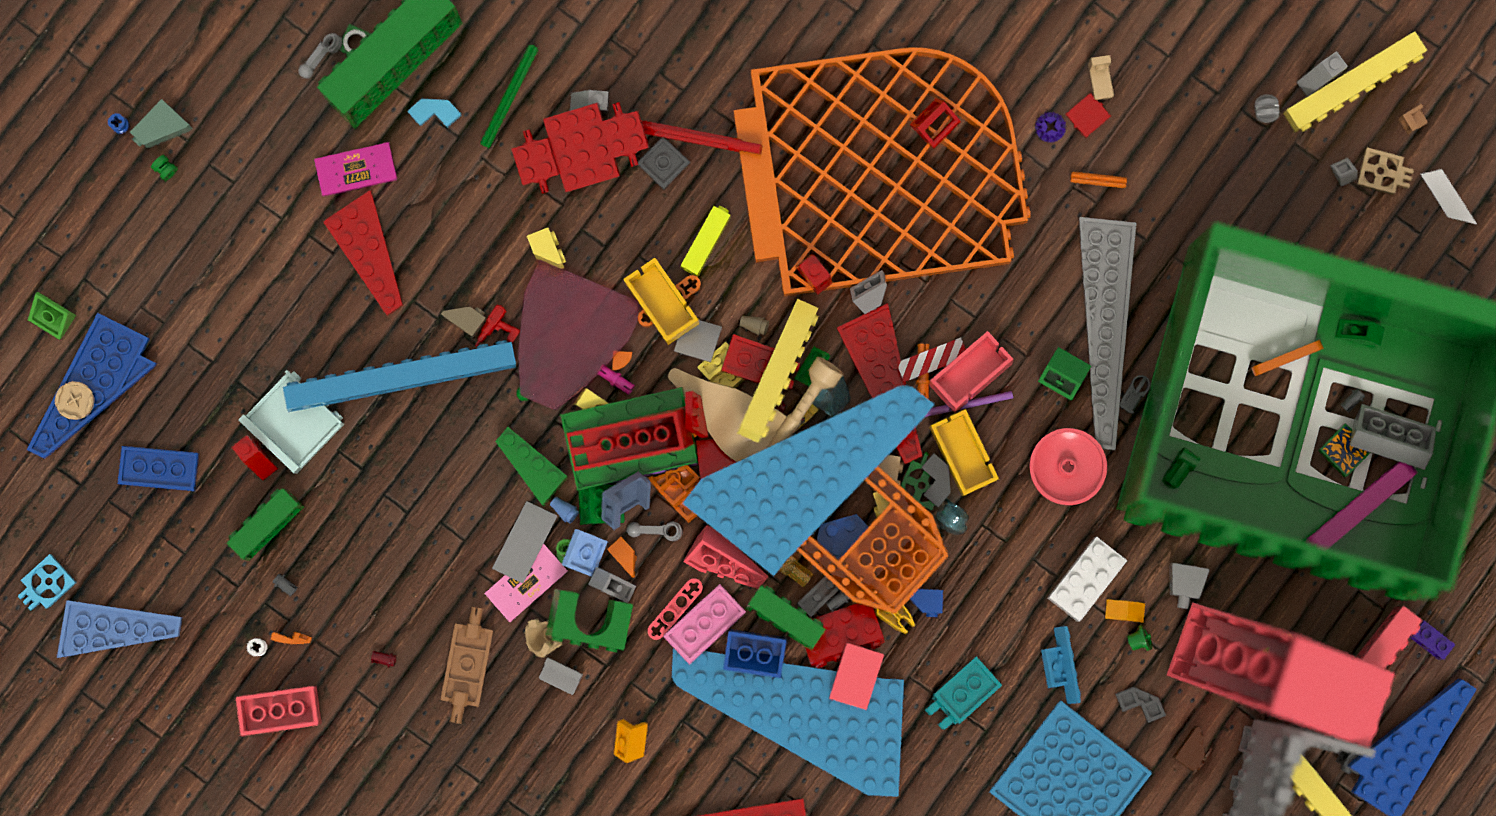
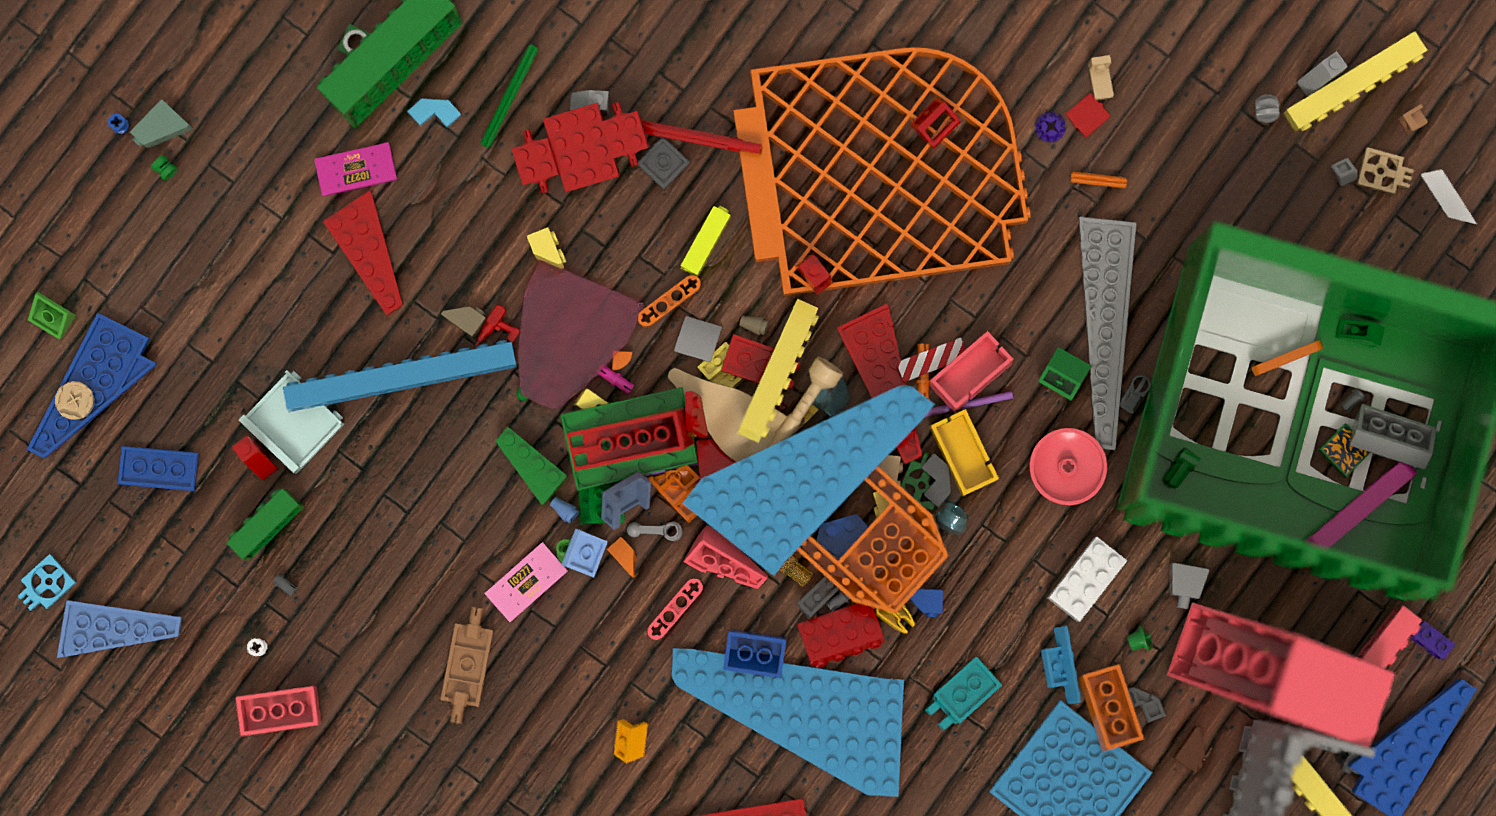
(298, 638): orange slope -> none
(306, 70): light grey piece -> none
(383, 658): dark red pin -> none
(524, 542): light grey sticker -> none
(537, 639): tan helmet -> none
(560, 676): light grey panel -> none
(563, 626): green arch -> none
(612, 585): light grey slope -> none
(661, 301): yellow piece -> none
(704, 624): bright pink tile -> none
(786, 617): green wedge -> none
(803, 374): green tile -> none
(856, 676): coral tile -> none
(870, 292): light grey slope -> none
(1110, 708): none -> orange brick
(1125, 610): light orange slope -> none

